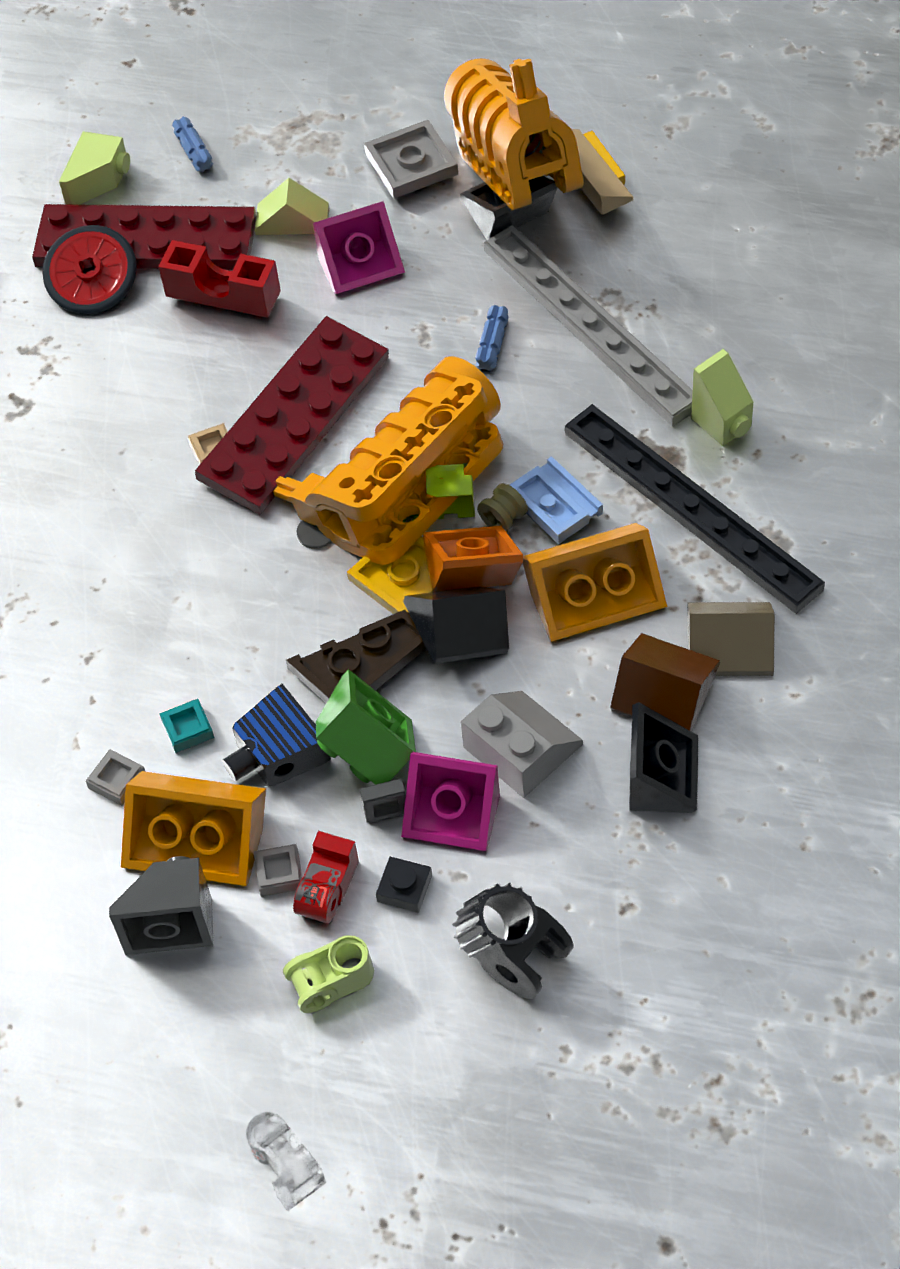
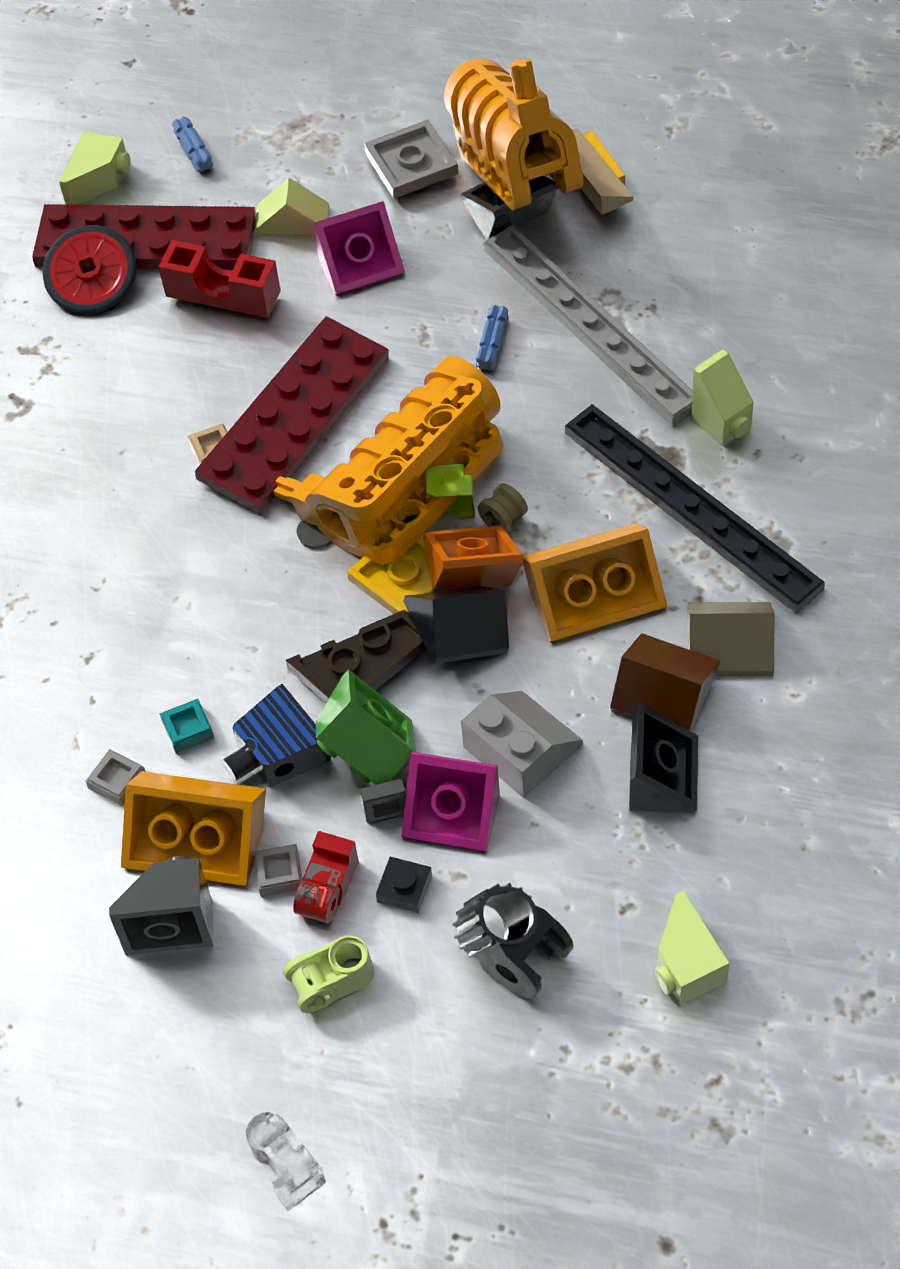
(557, 500): light blue plate -> none
(689, 955): none -> yellowish green slope

